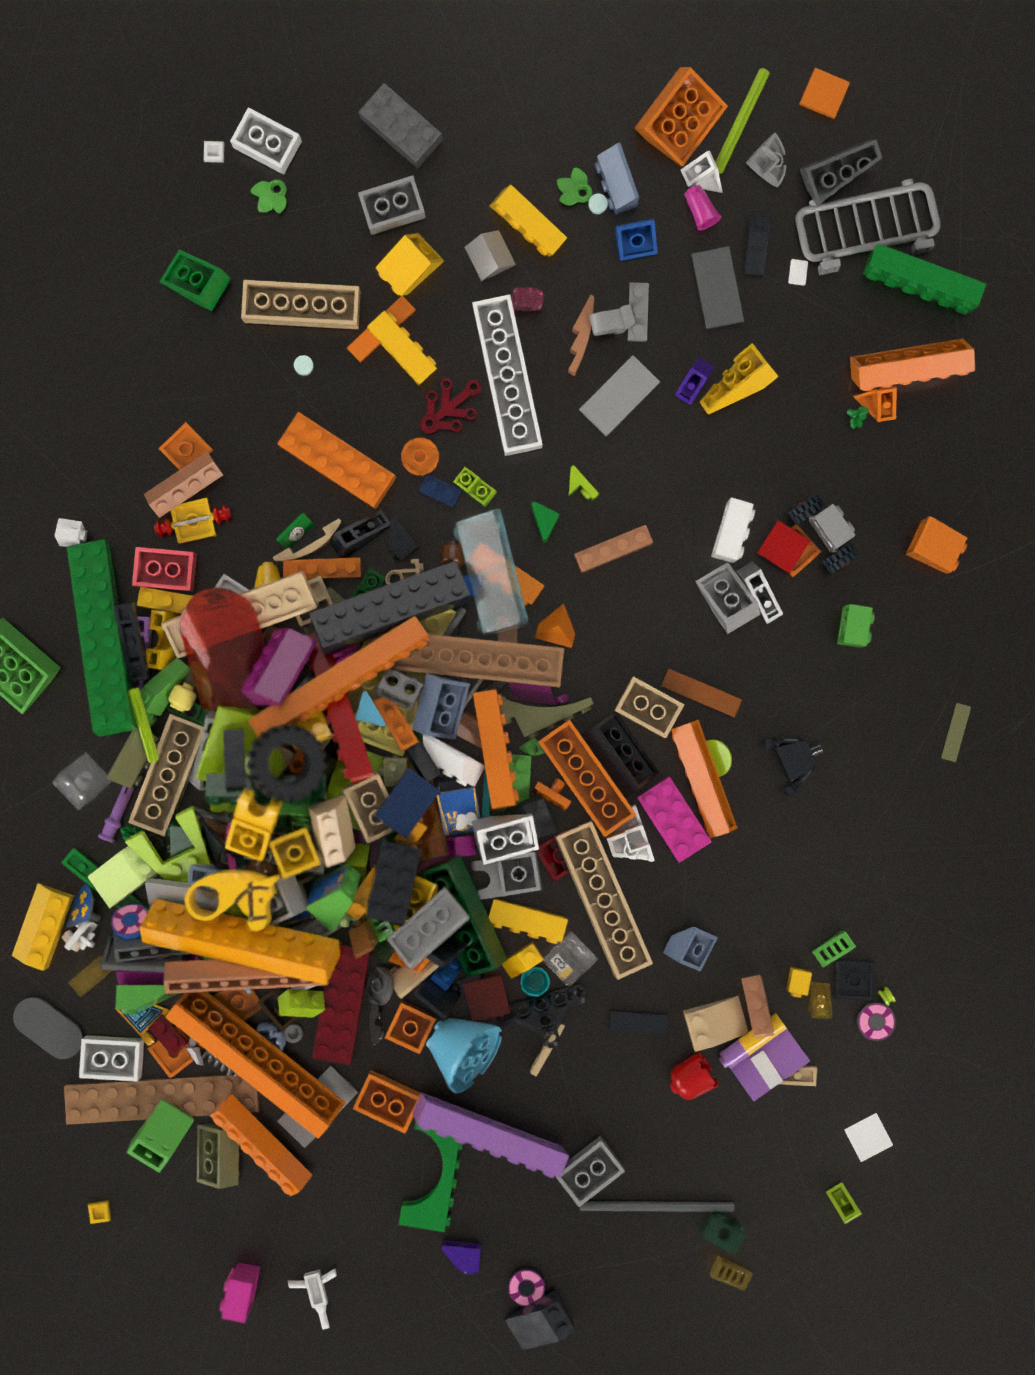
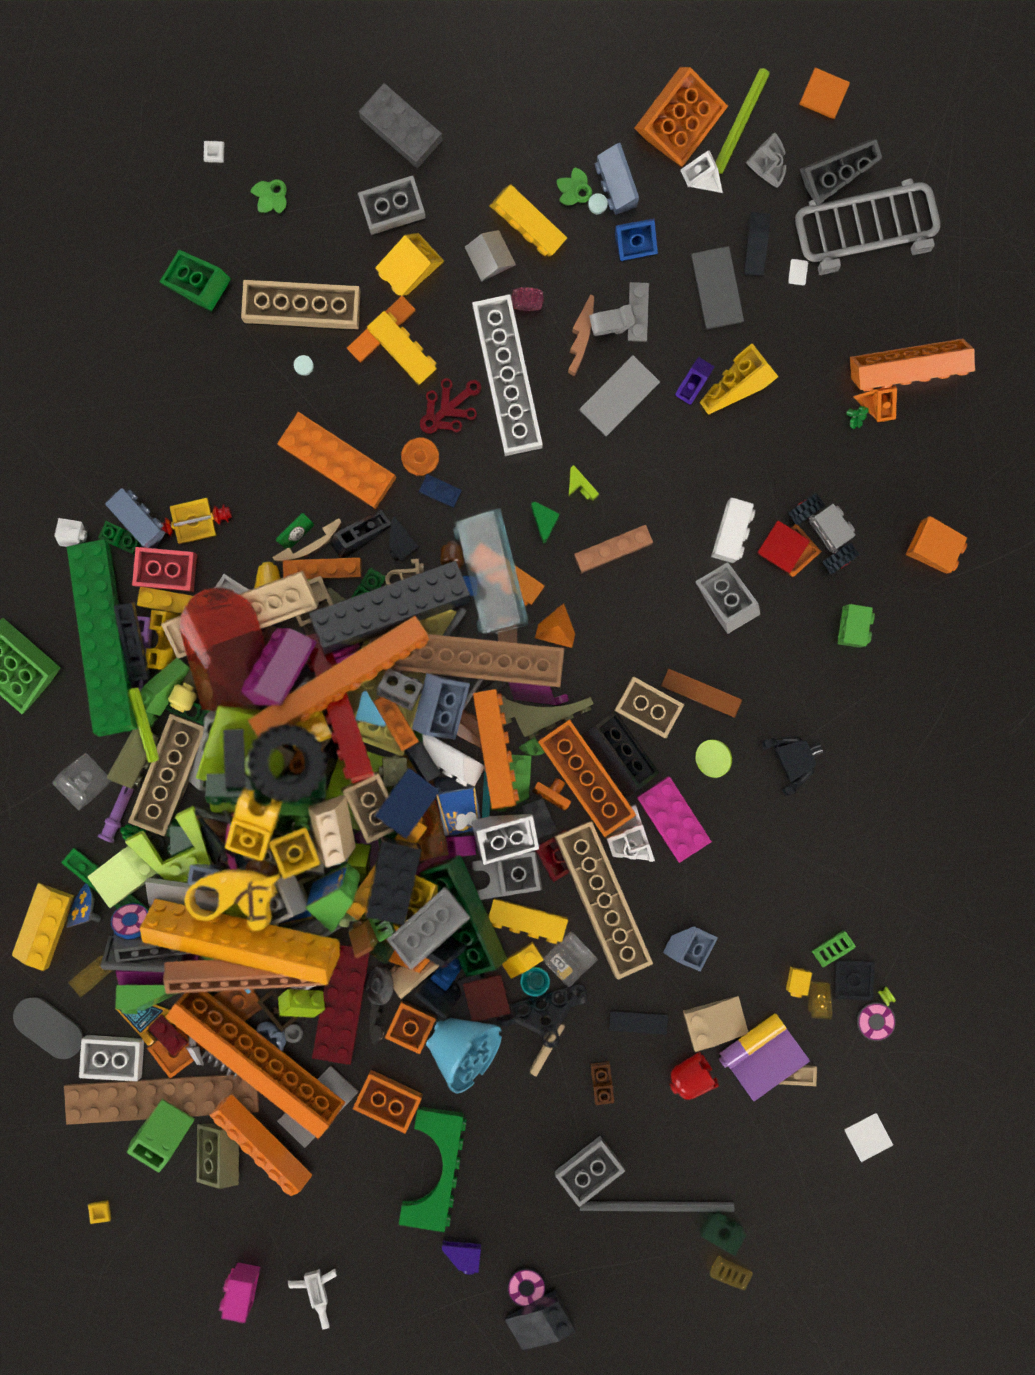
(81, 938): white hips -> none
(119, 537): none -> green slope
(136, 518): none -> sand blue slope
(183, 484): nougat brick -> none
(184, 446): orange tile -> none
(266, 141): white brick -> none
(475, 486): lime slope -> none
(490, 1135): medium lavender brick -> none
(602, 1083): none -> reddish brown slope
(701, 208): dark pink plant -> none
(704, 779): orange brick -> none
(758, 586): slope -> none
(758, 1007): nougat brick -> none
(766, 1069): white sticker -> none
(843, 1203): lime slope -> none
(924, 279): green brick -> none
(956, 732): olive sticker -> none

